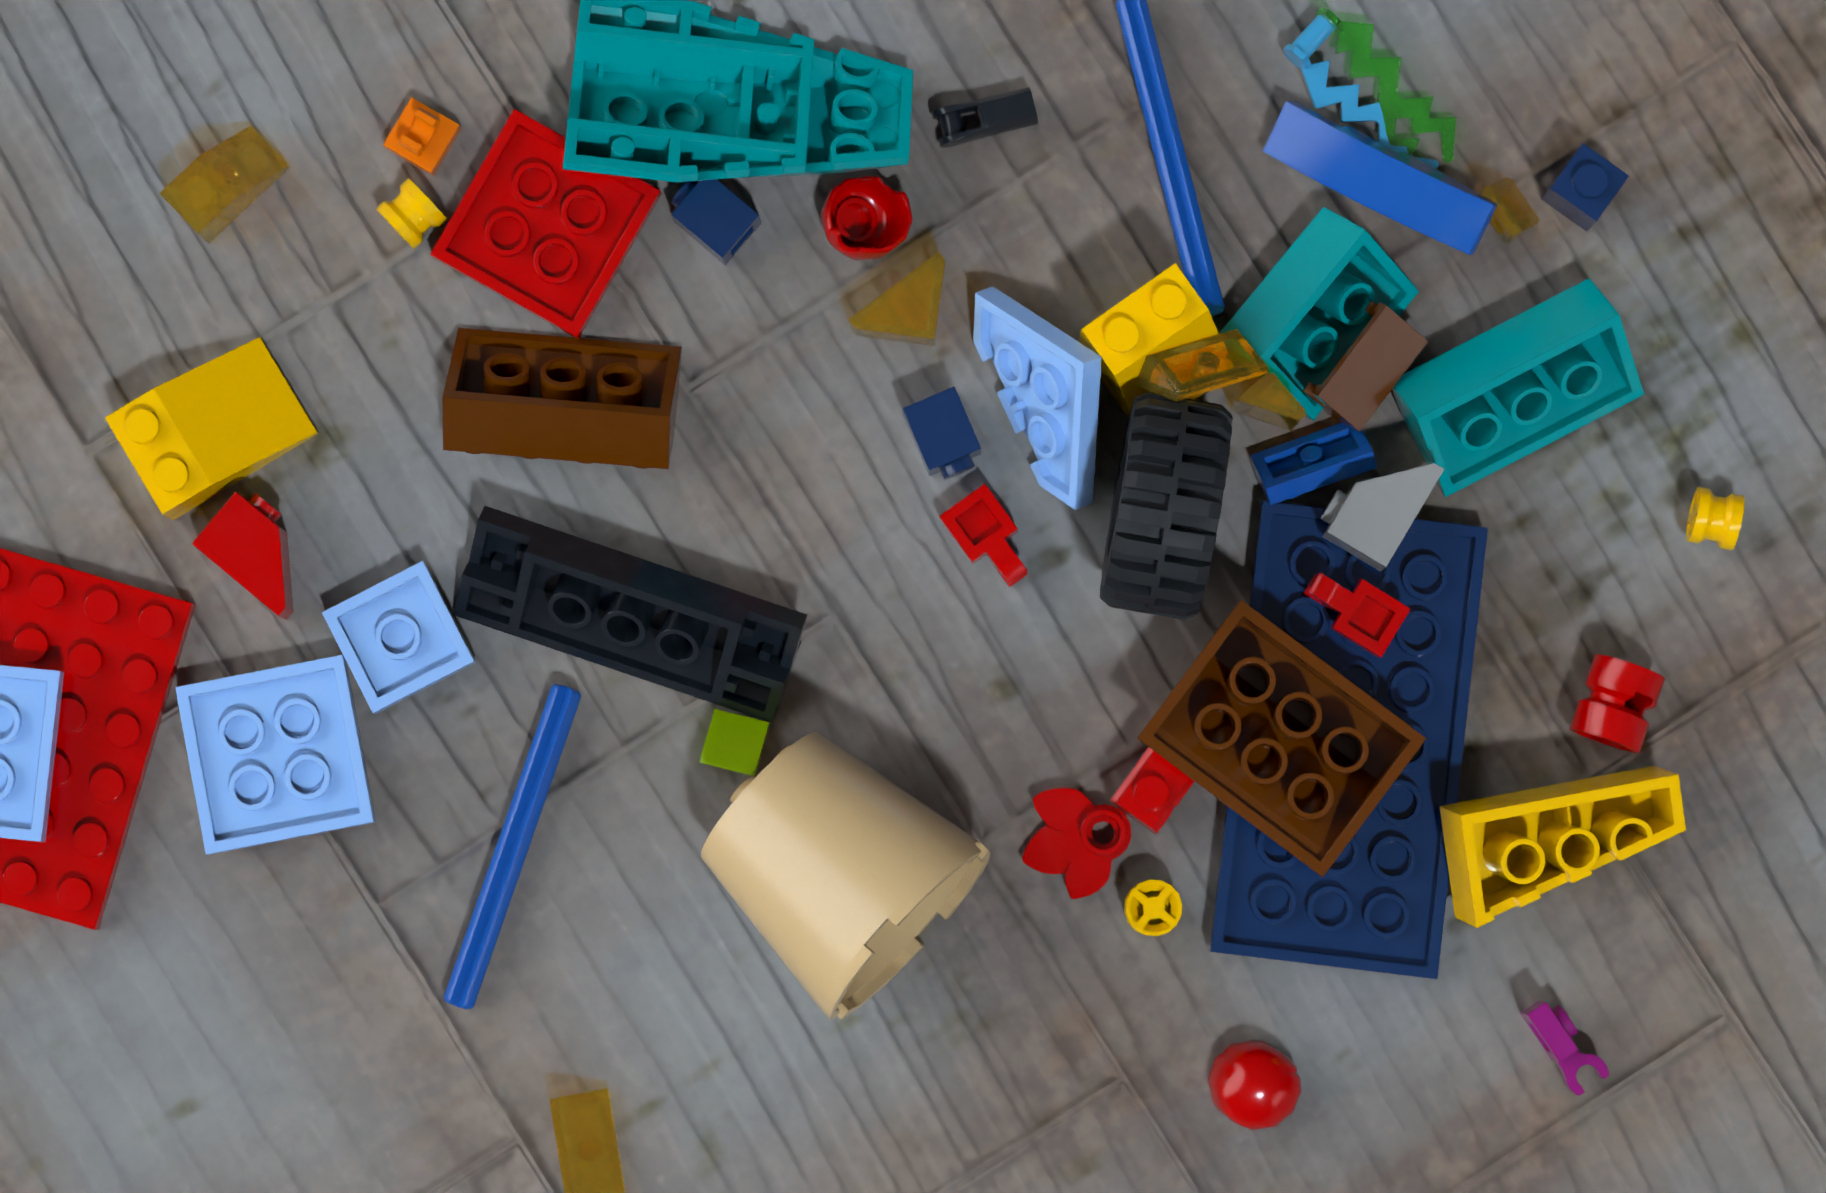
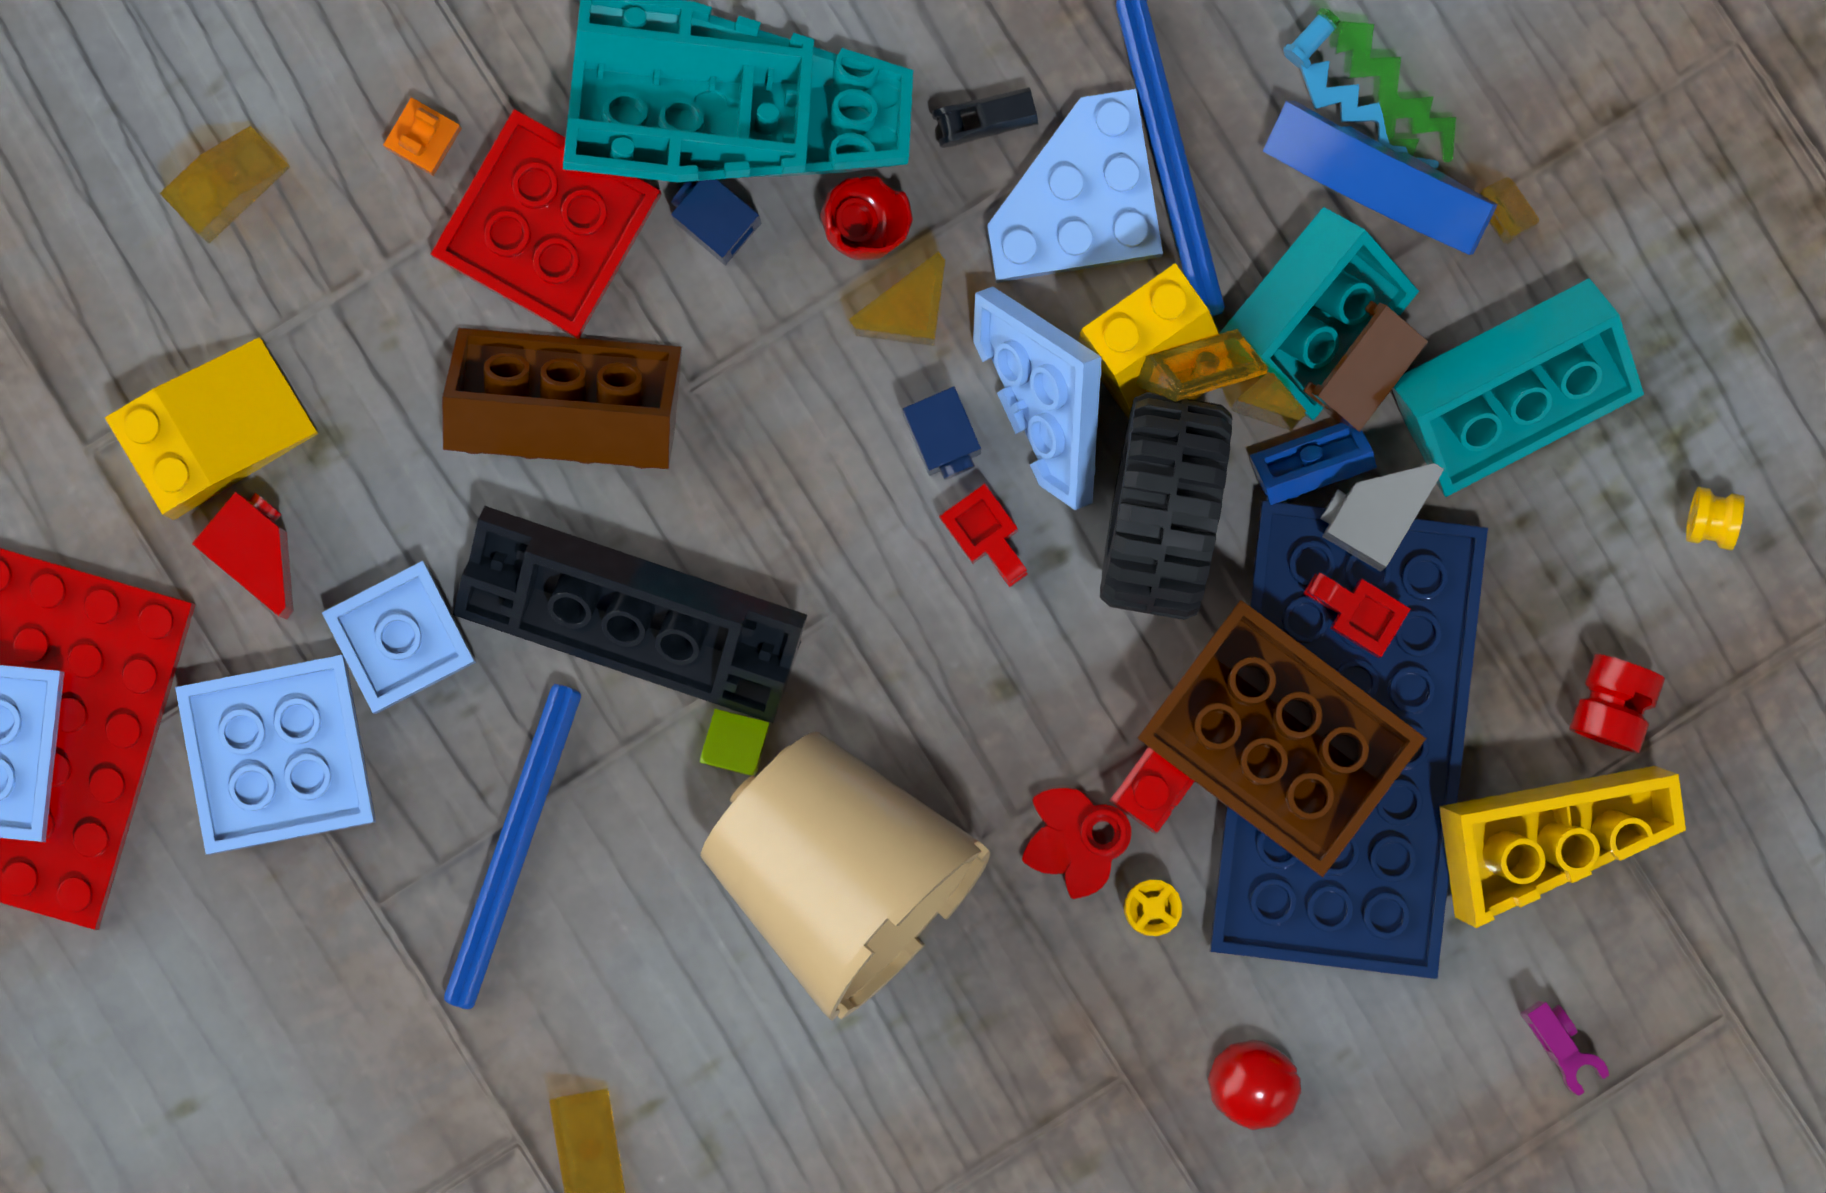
(411, 213): yellow wheel -> none
(1082, 197): none -> light blue plate
(1585, 187): dark blue brick -> none

